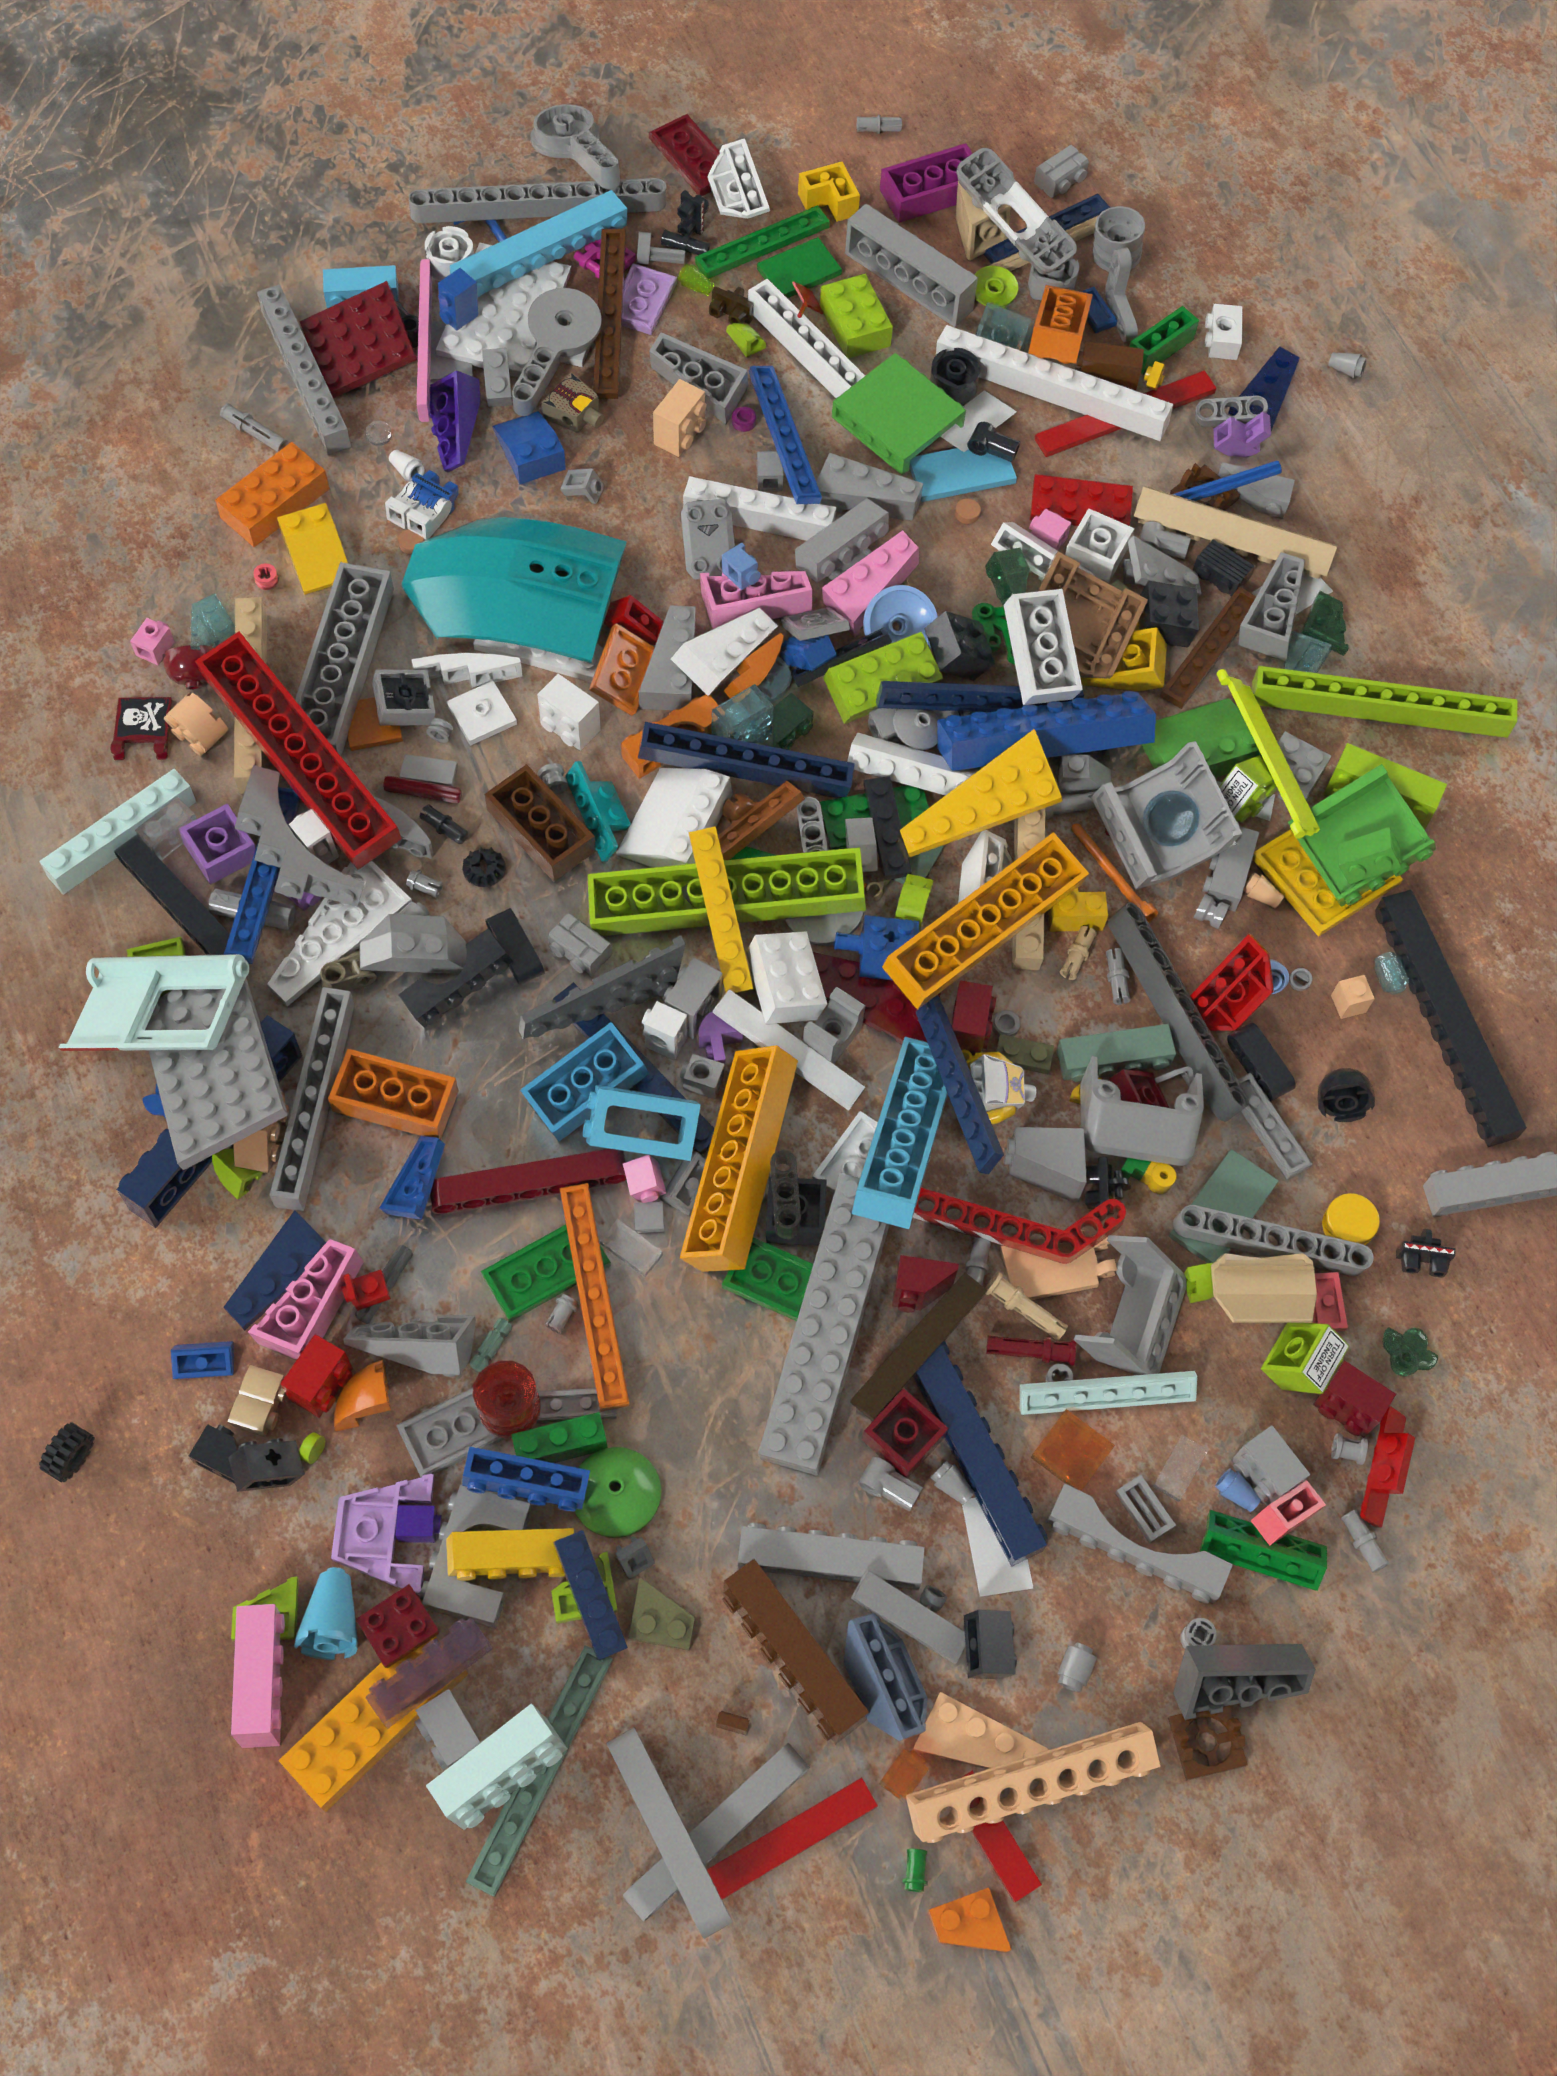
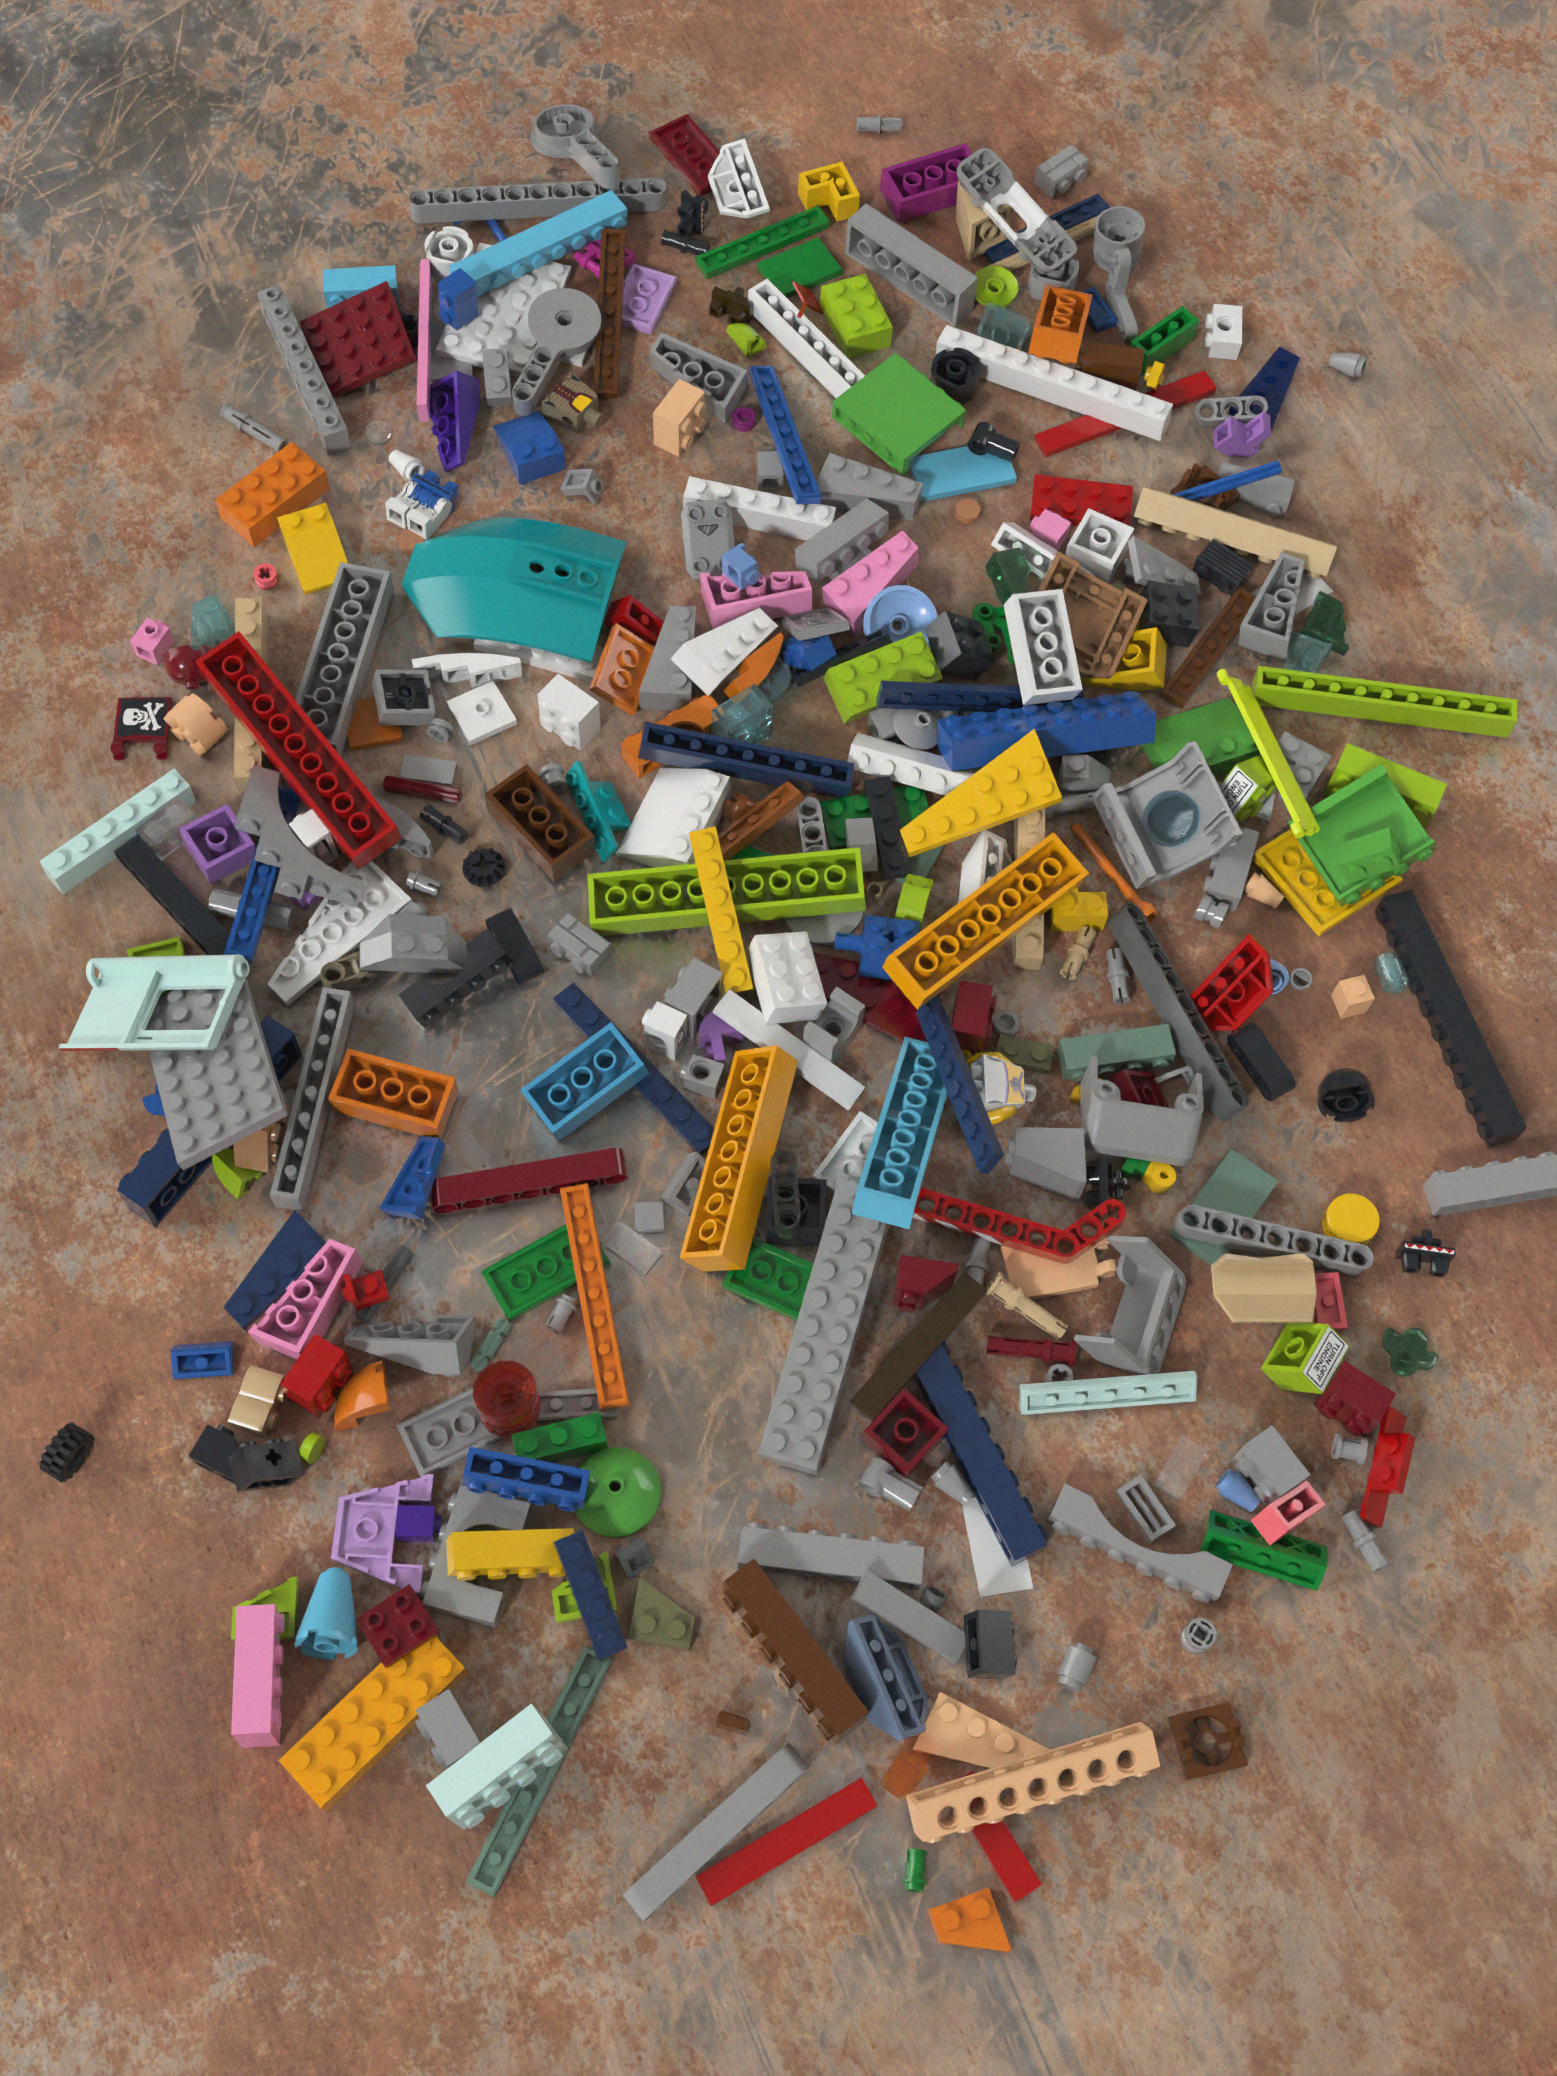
(429, 1672): brick -> none
(607, 1096): medium azure piece -> none
(611, 991): dark grey wing -> none
(644, 1179): bright pink brick -> none
(647, 253): light grey piece -> none
(669, 1833): light grey beam -> none
(694, 279): clear neon green cone -> none
(790, 721): clear green slope -> none
(980, 409): white sticker -> none
(1072, 1451): clear orange plate -> none
(1165, 541): light grey piece -> none
(1199, 1282): lime brick -> none
(1240, 1675): dark grey wedge -> none
(1273, 1130): light grey tile -> none

